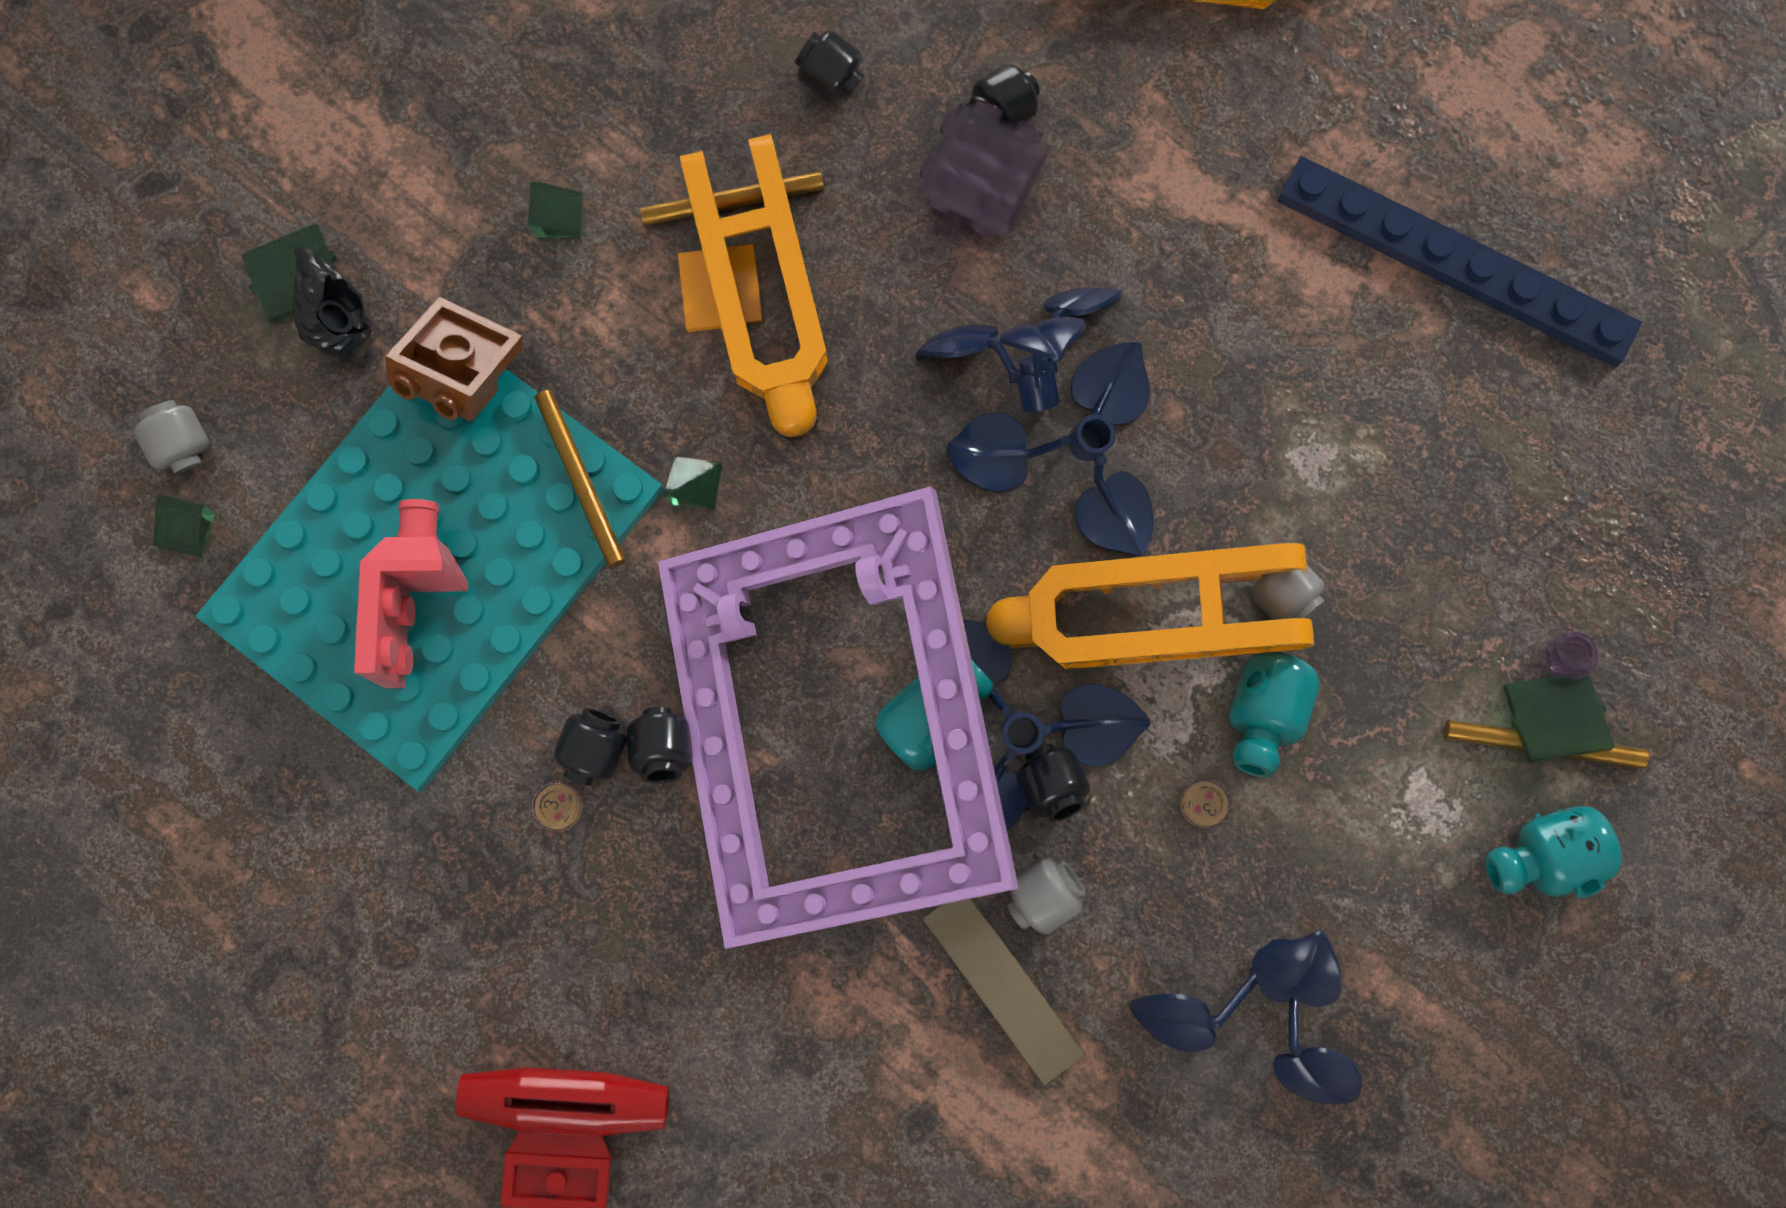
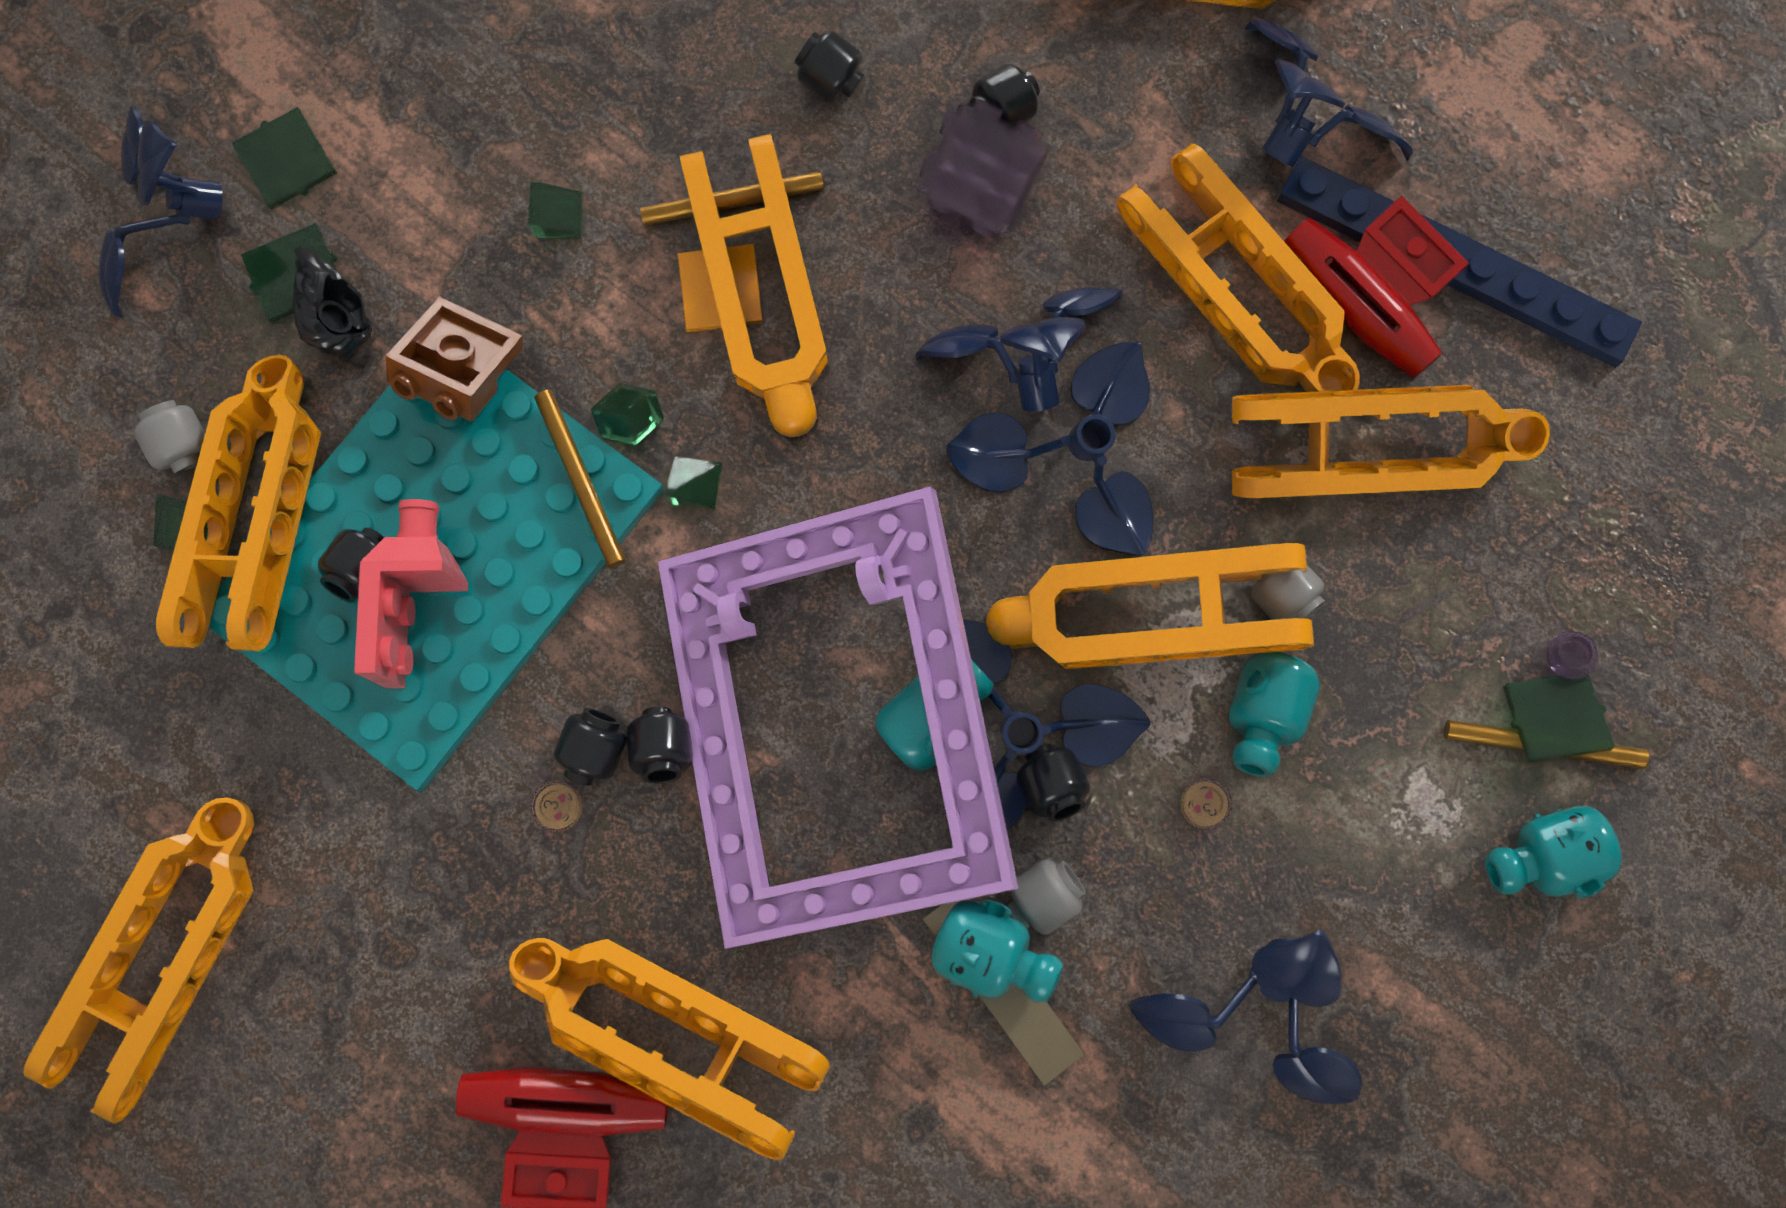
(93, 995): none -> light orange piece
(147, 151): none -> dark blue plant
(262, 561): none -> light orange piece
(284, 158): none -> clear green piece
(342, 559): none -> black head
(560, 979): none -> light orange piece
(627, 414): none -> clear green slope
(990, 953): none -> teal piece
(1234, 219): none -> light orange piece
(1293, 126): none -> dark blue plant
(1395, 266): none -> red plate
(1491, 439): none -> light orange piece

